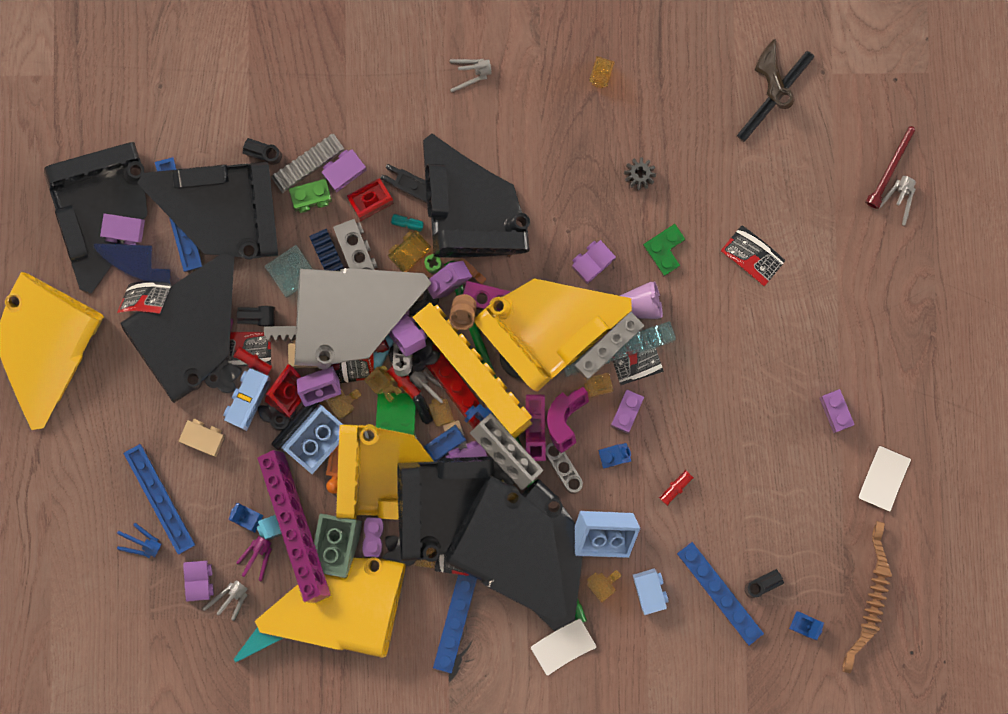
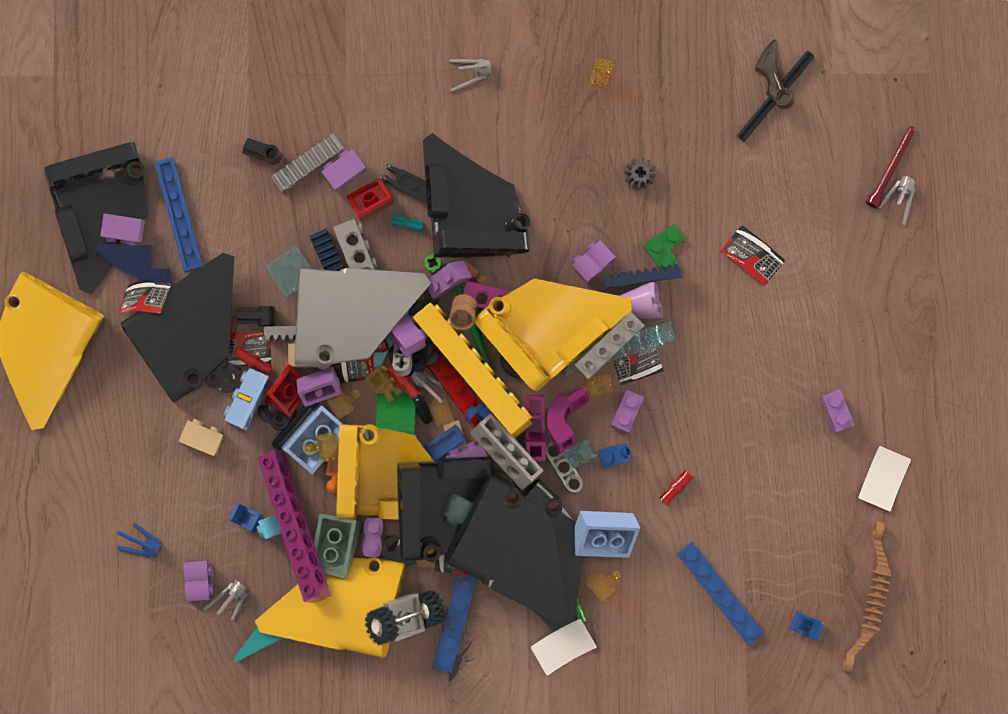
(159, 499): blue plate -> none
(219, 206): black panel -> none
(260, 547): magenta plant -> none
(310, 195): bright green bracket -> none
(325, 446): none -> clear yellow brick
(405, 617): none -> plate
(409, 251): clear yellow brick -> none
(457, 510): none -> clear light blue brick
(580, 453): none -> clear light blue brick
(645, 277): none -> dark blue gear
(650, 592): light blue brick -> none
(765, 583): black piece -> none

